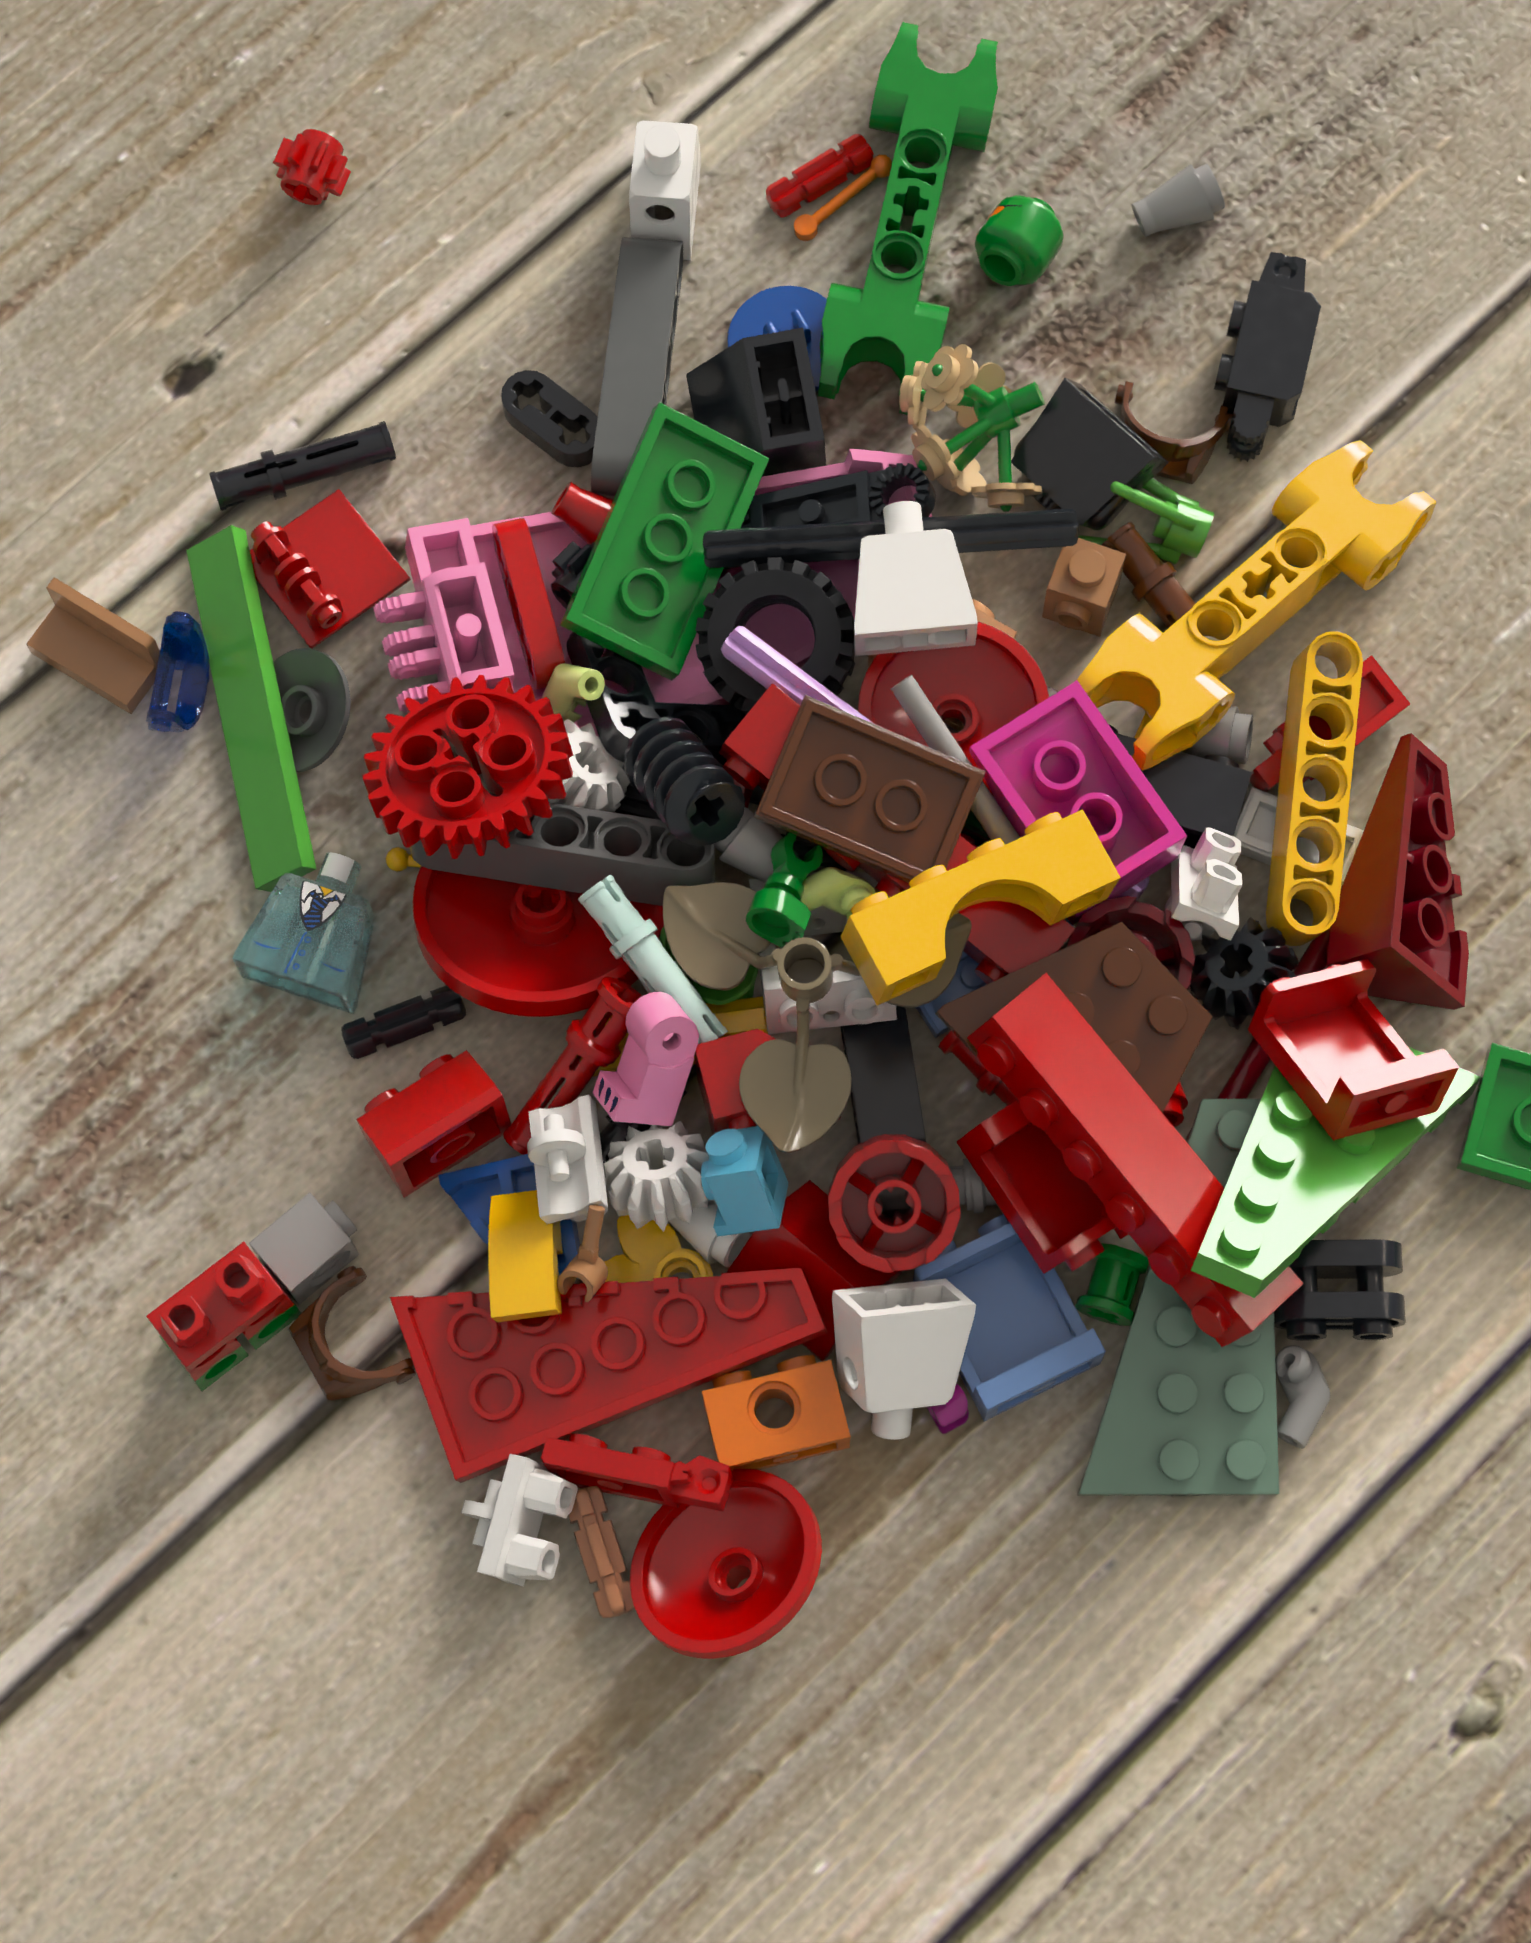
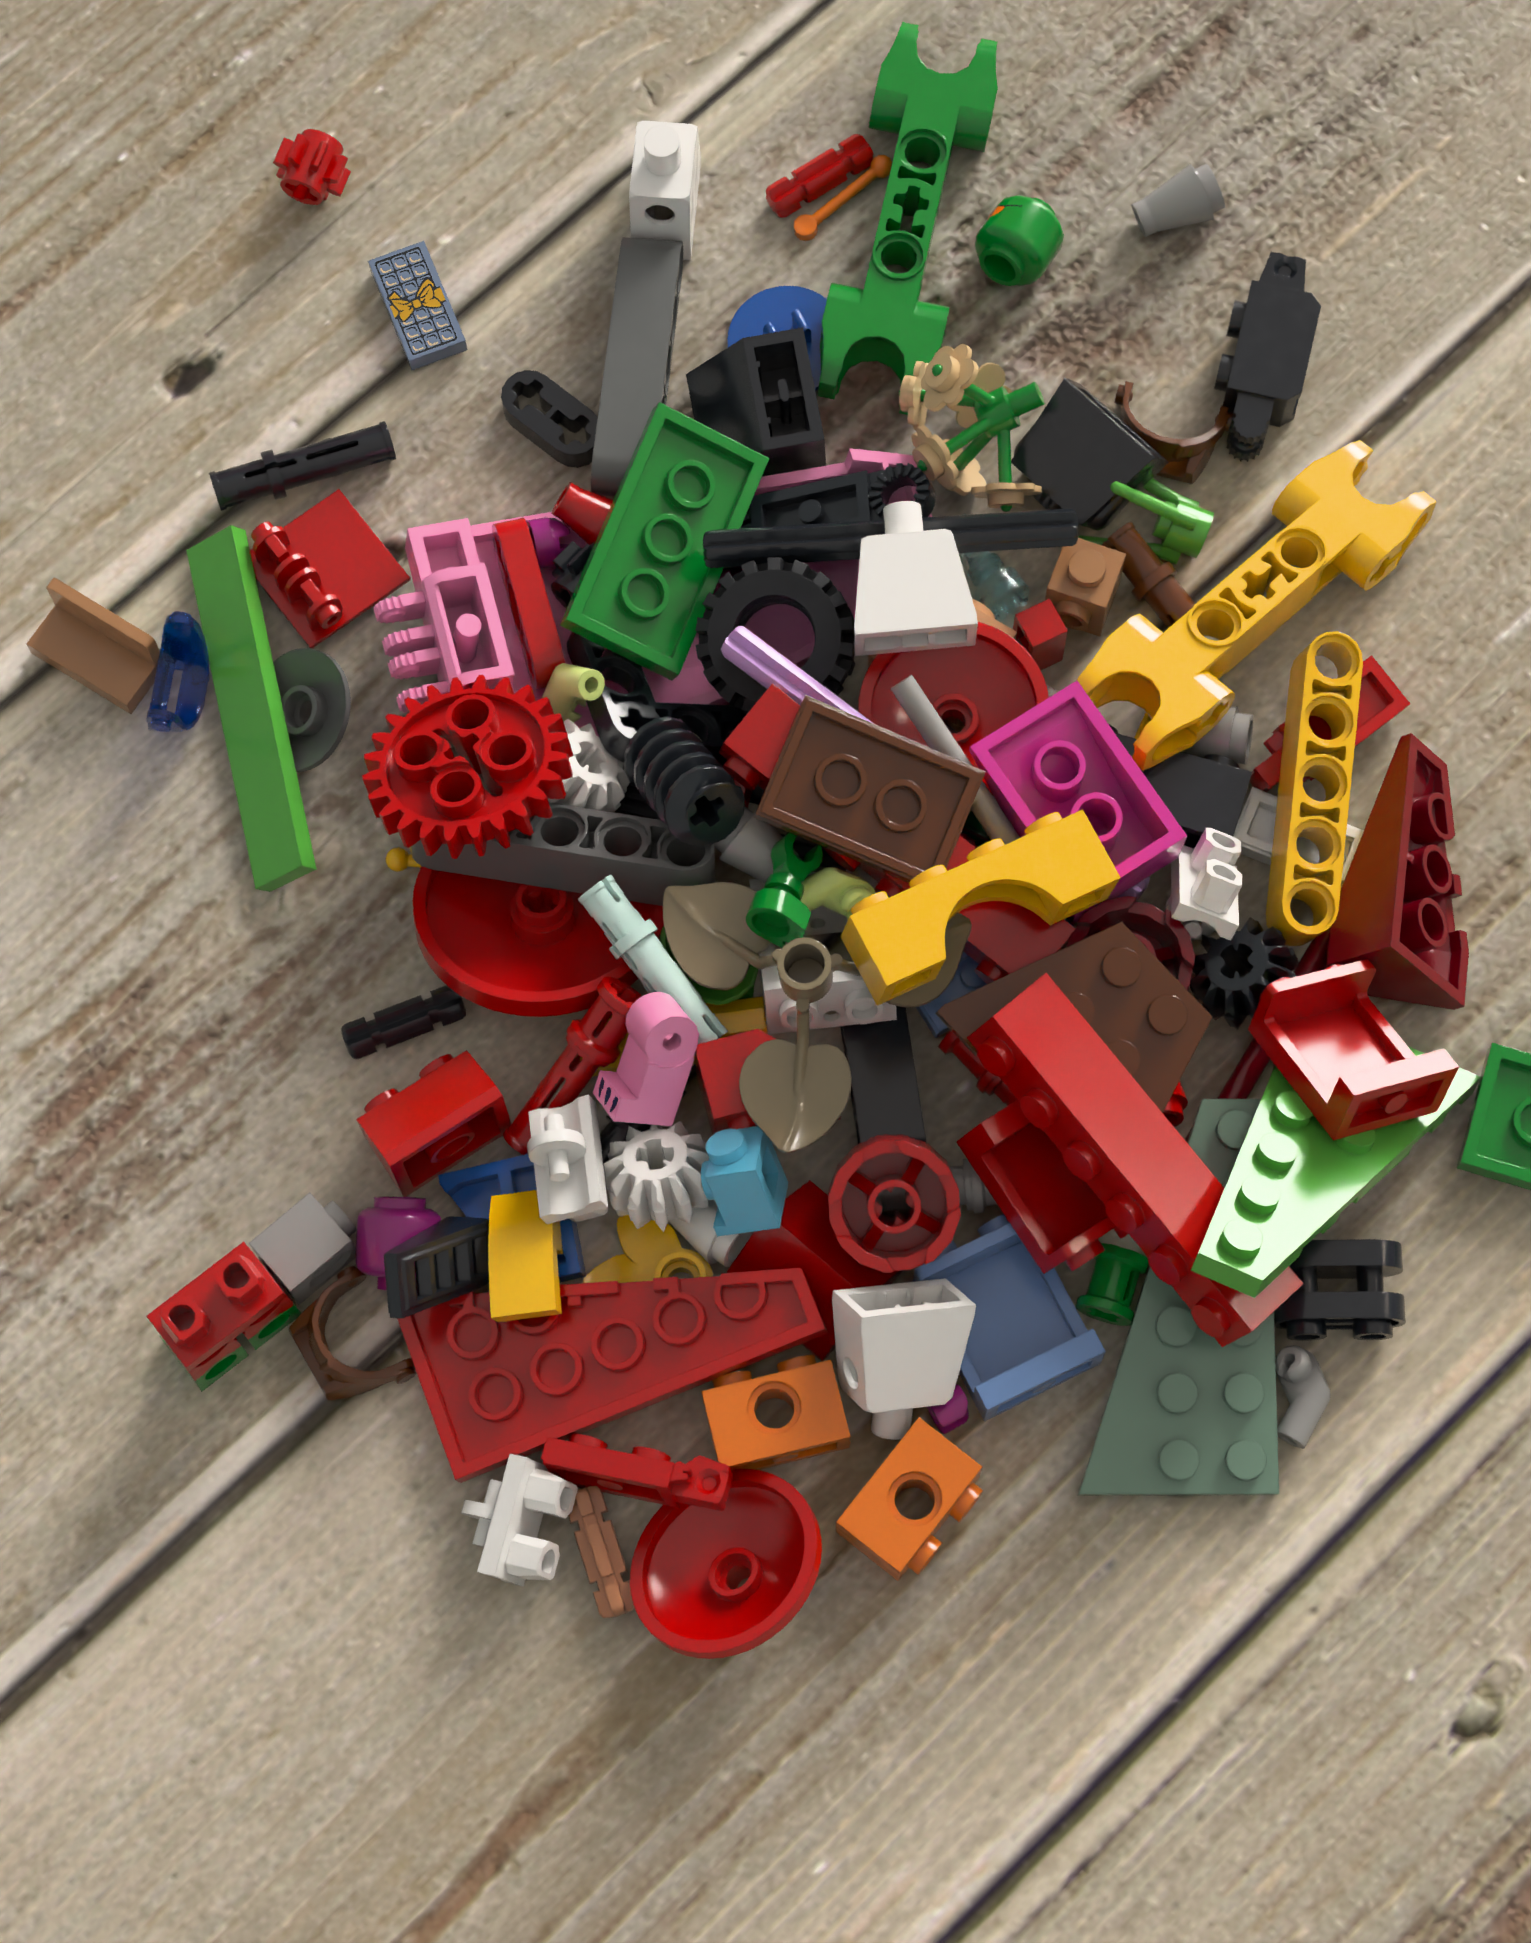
(312, 936): clear light blue torso -> none
(387, 1226): none -> magenta head
(417, 305): none -> sand blue tile
(448, 1264): none -> black slope
(545, 539): none -> magenta hinge
(587, 1263): medium nougat hand -> none
(919, 1461): none -> orange brick
(998, 587): none -> clear light blue piece
(1041, 633): none -> red piece

